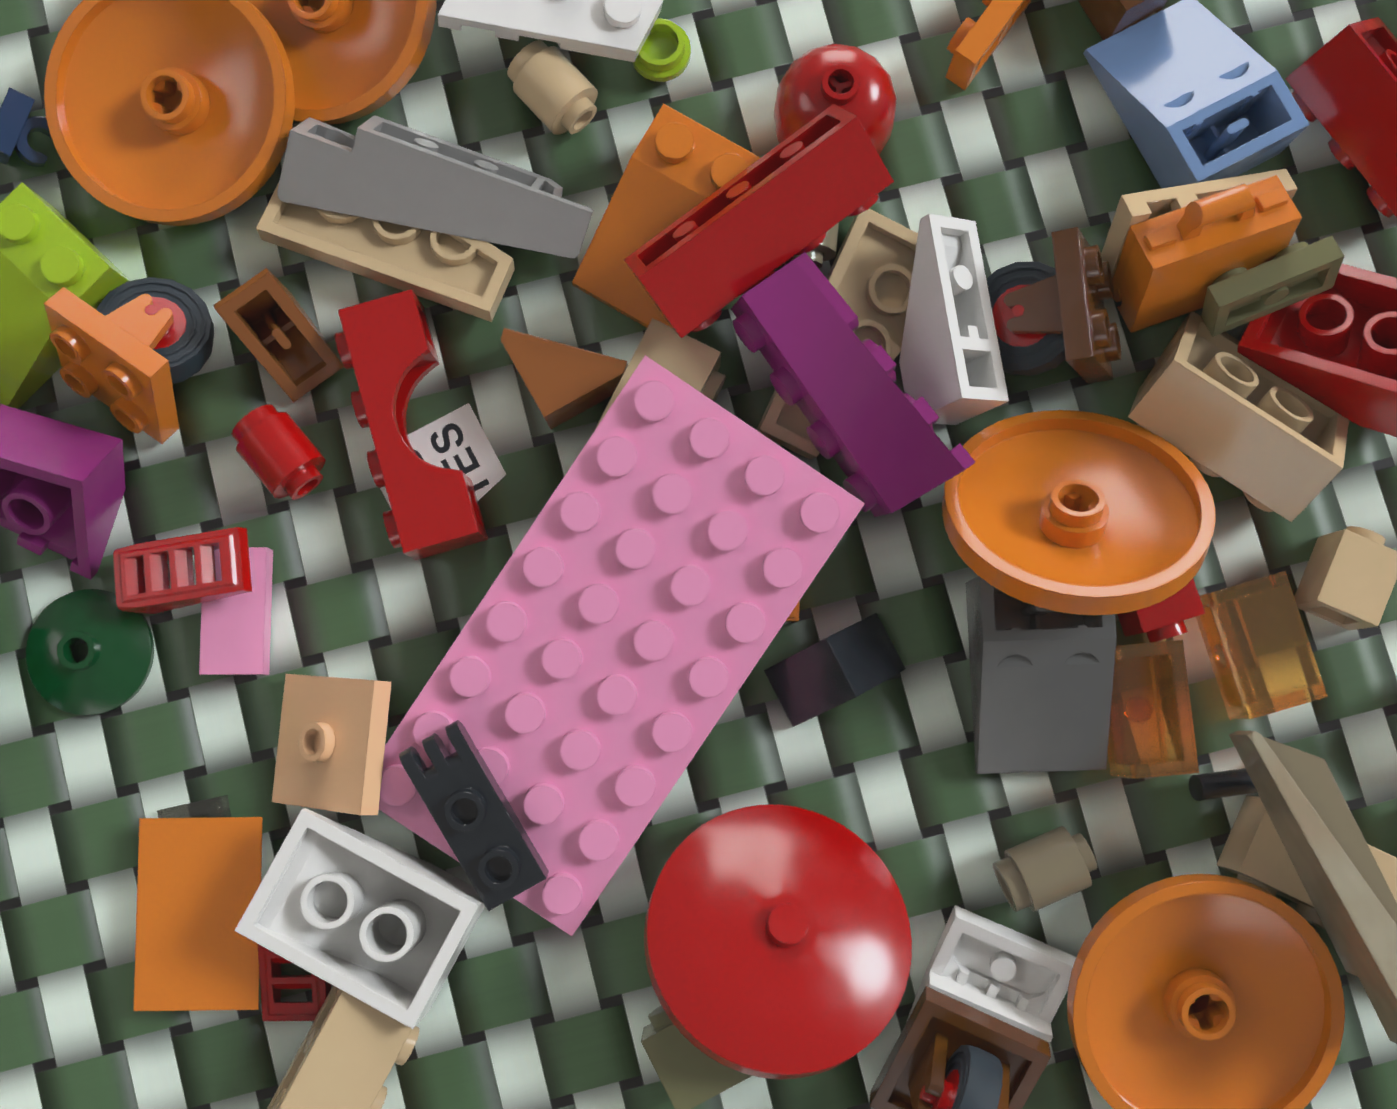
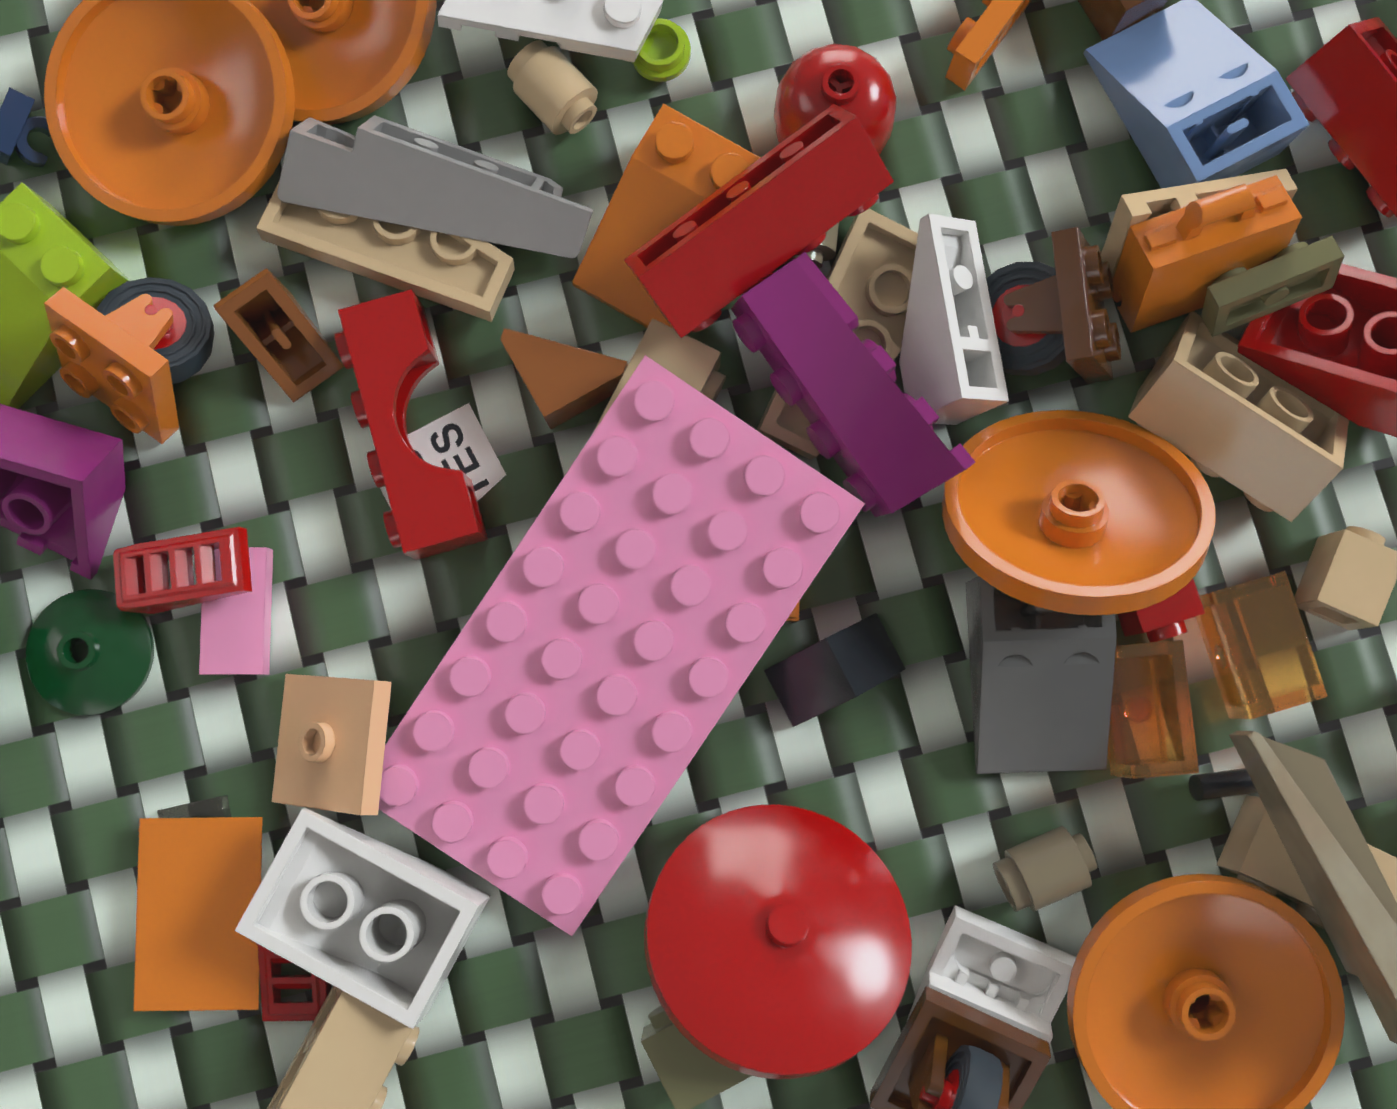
(278, 452): red brick -> none
(475, 817): black hinge -> none

